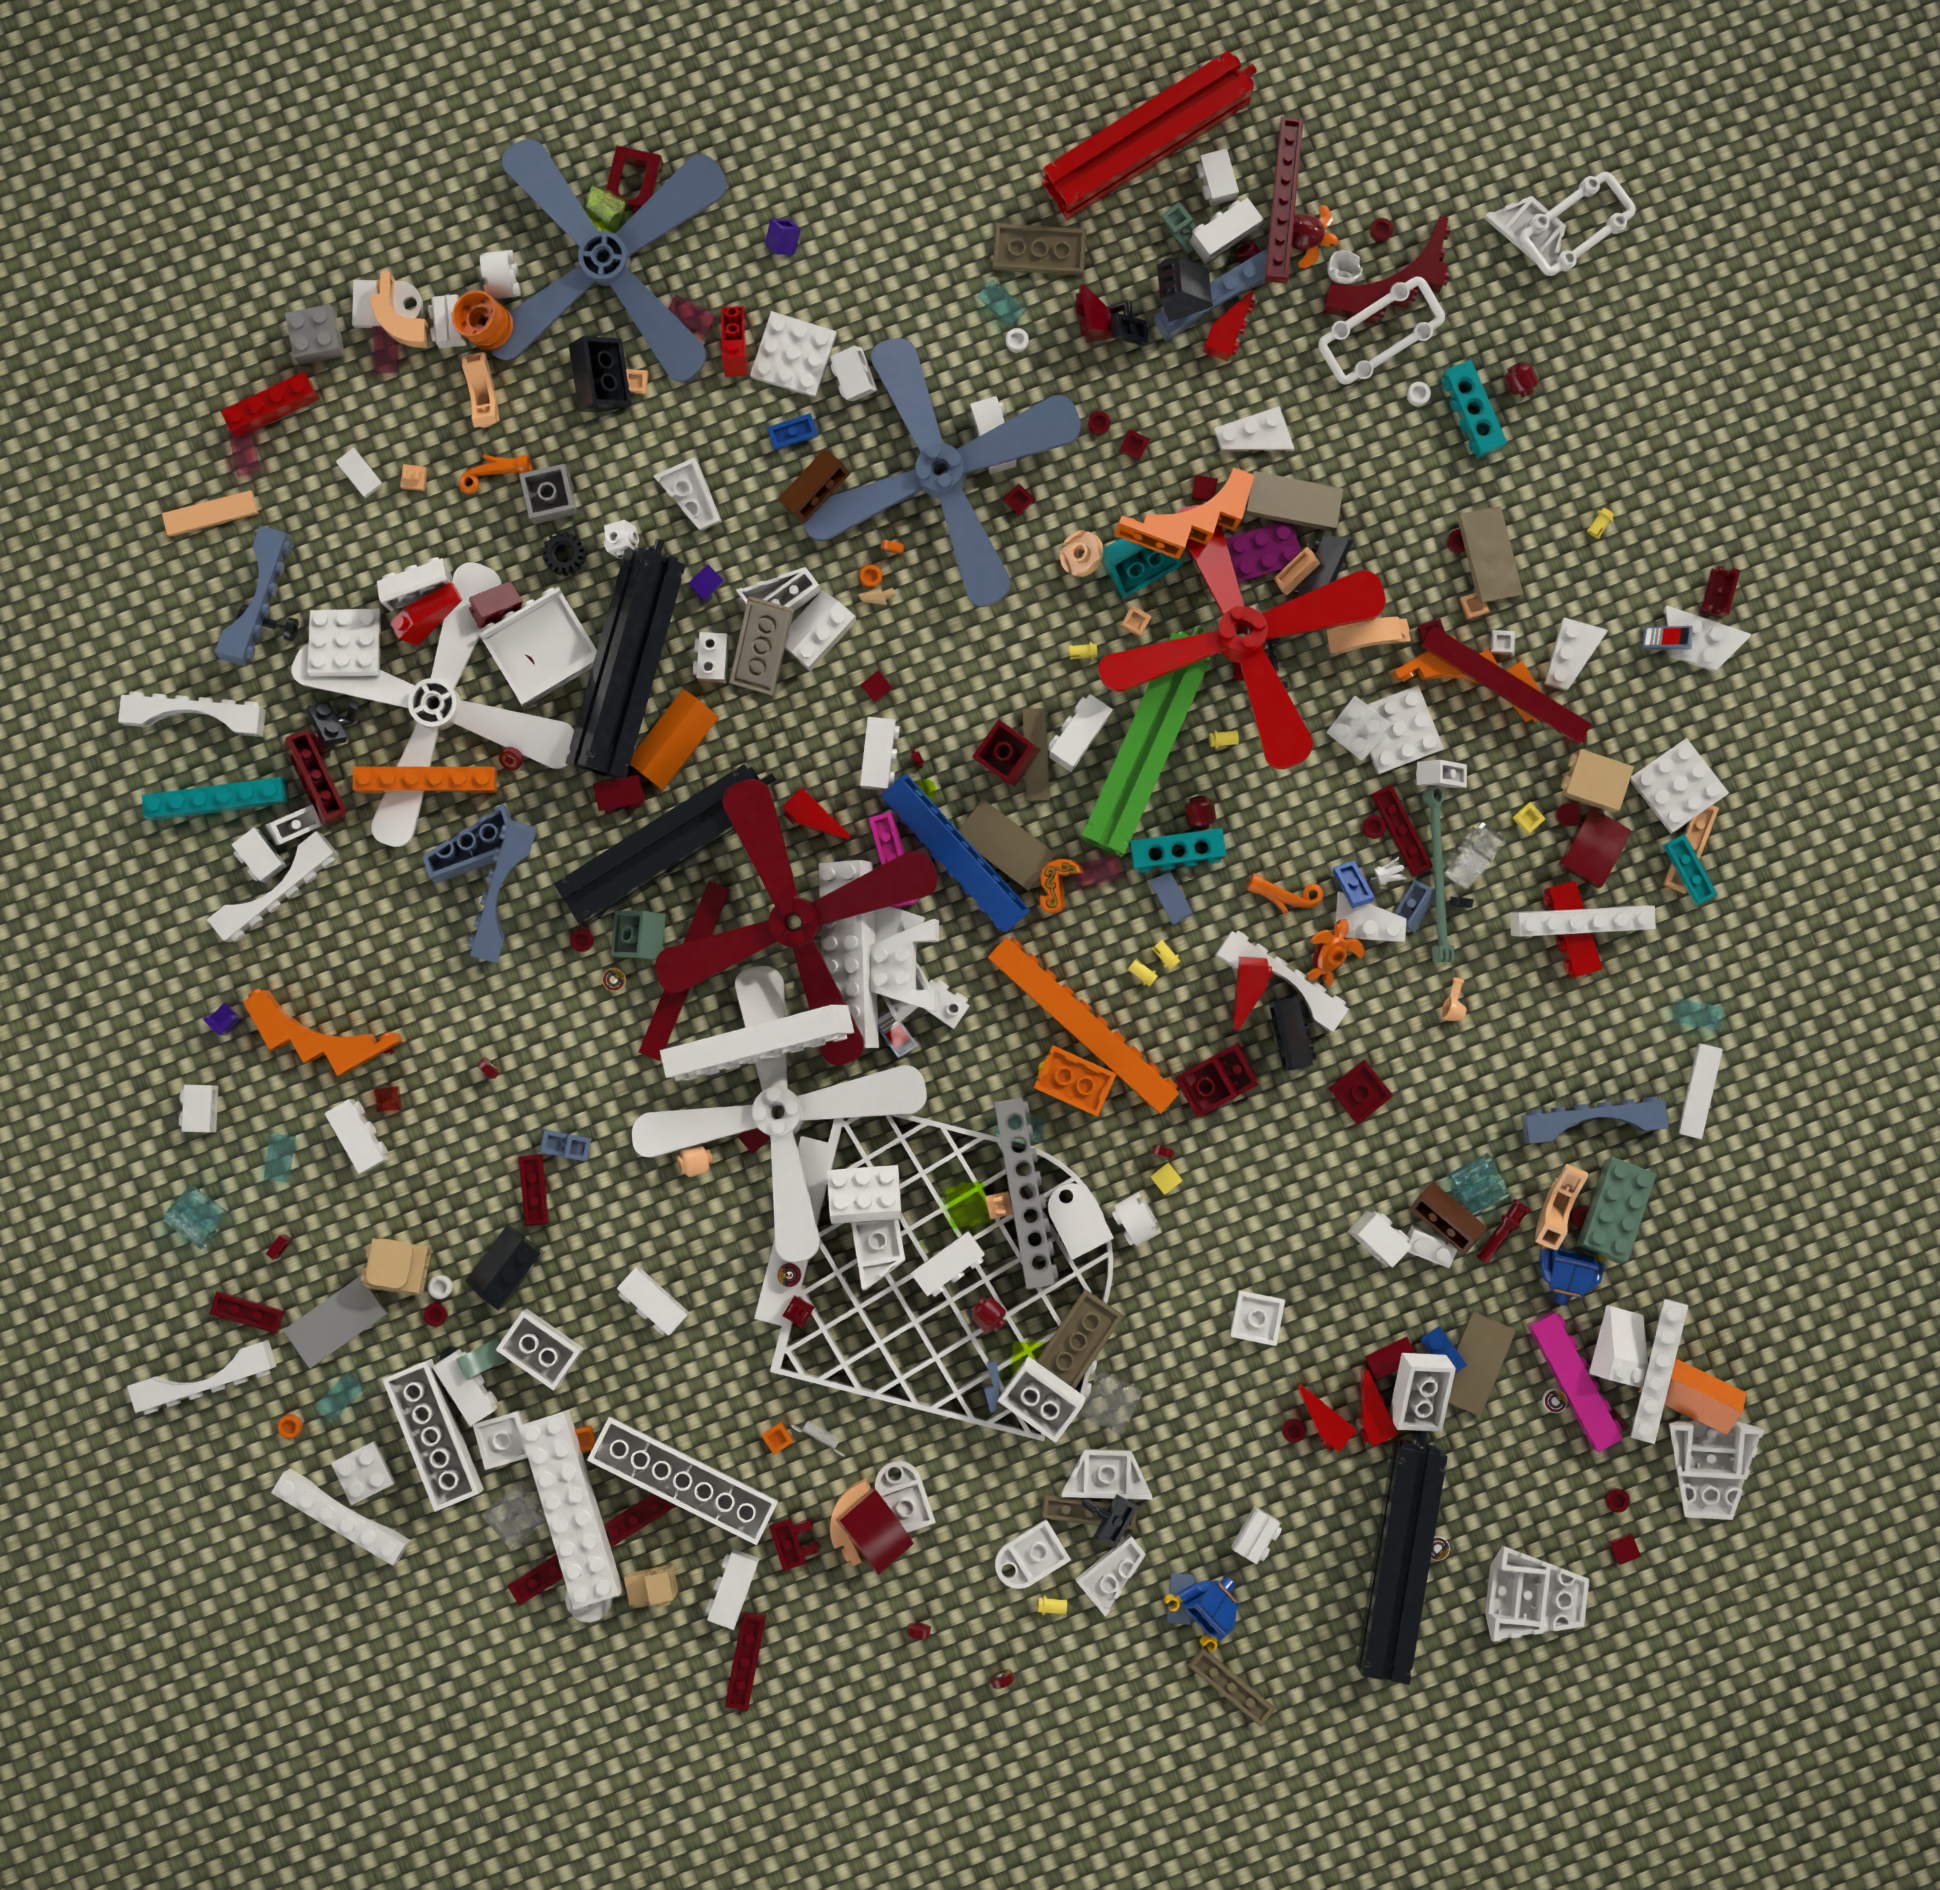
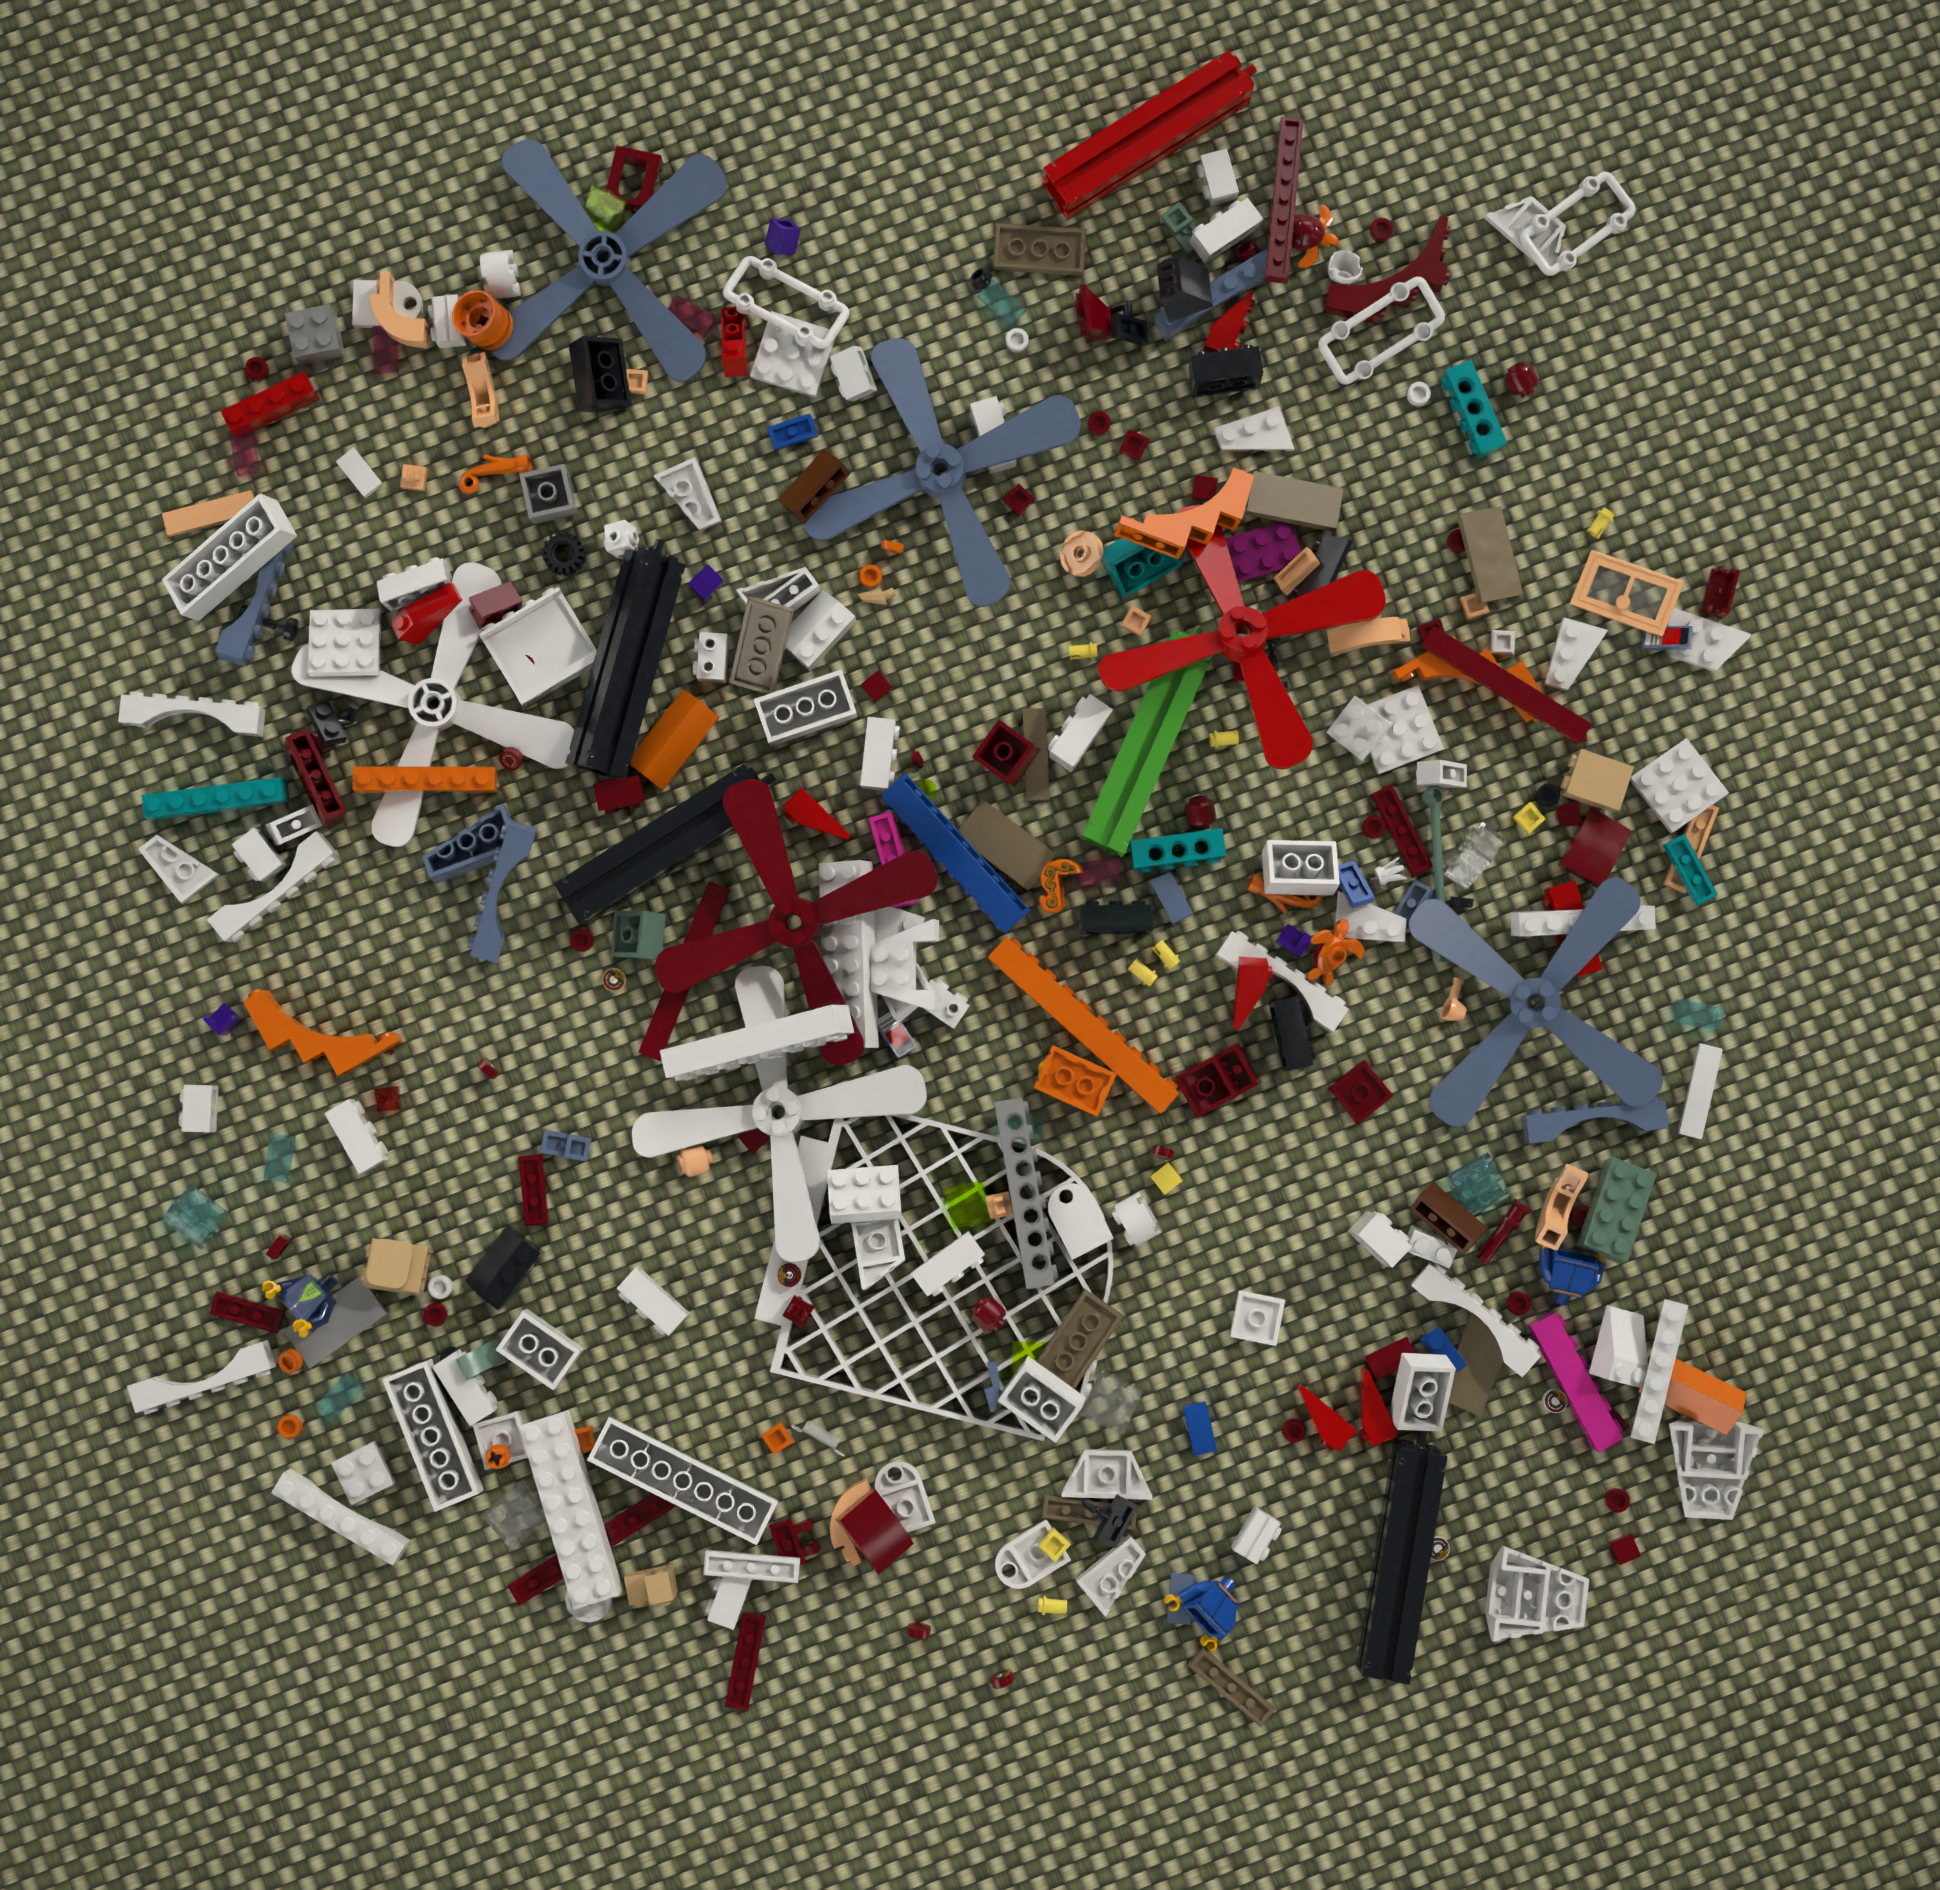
(176, 868): none -> white wing
(229, 557): none -> white brick
(256, 369): none -> dark red tile
(290, 1361): none -> orange tile
(306, 1299): none -> torso
(498, 1449): none -> orange bush
(751, 1566): none -> white tile
(803, 334): none -> white bar
(805, 708): none -> white brick
(981, 278): none -> black plate
(1054, 1544): none -> light yellow tile
(1115, 918): none -> black slope
(1199, 1428): none -> blue slope
(1225, 371): none -> black slope
(1293, 940): none -> dark purple panel
(1300, 867): none -> white brick
(1437, 1286): none -> white arch
(1468, 1084): none -> sand blue piece
(1518, 1303): none -> dark red tile
(1547, 795): none -> black tile
(1627, 593): none -> light nougat door

